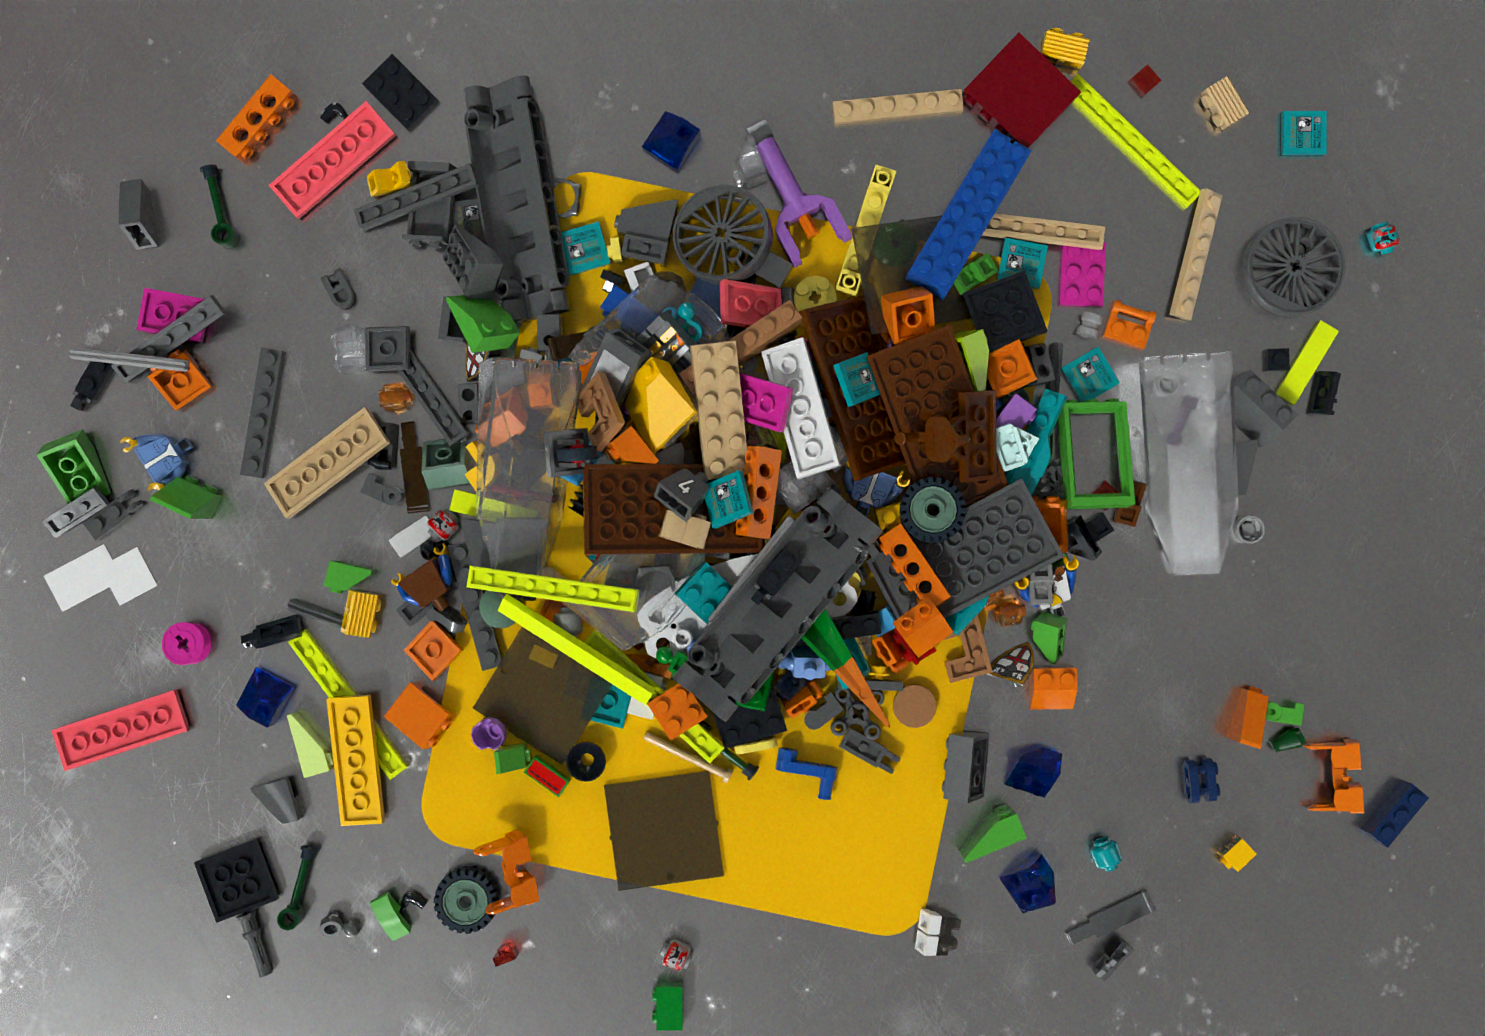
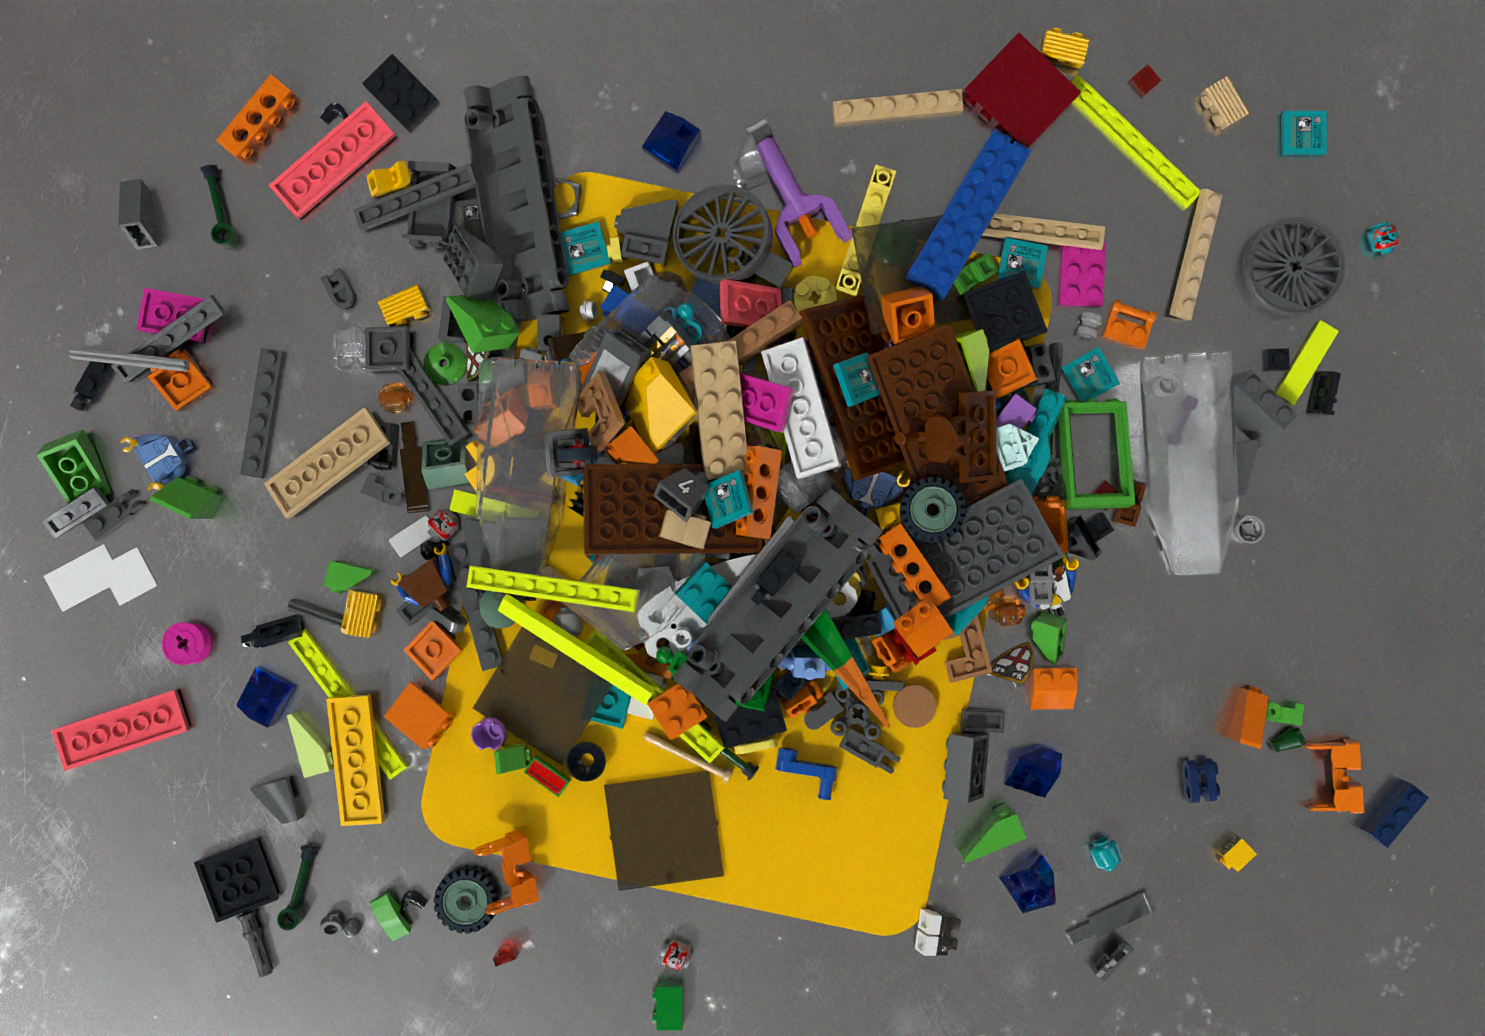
(404, 306): none -> yellow brick
(455, 365): none -> bright green dish
(588, 310): none -> white plate
(982, 720): none -> dark grey tile

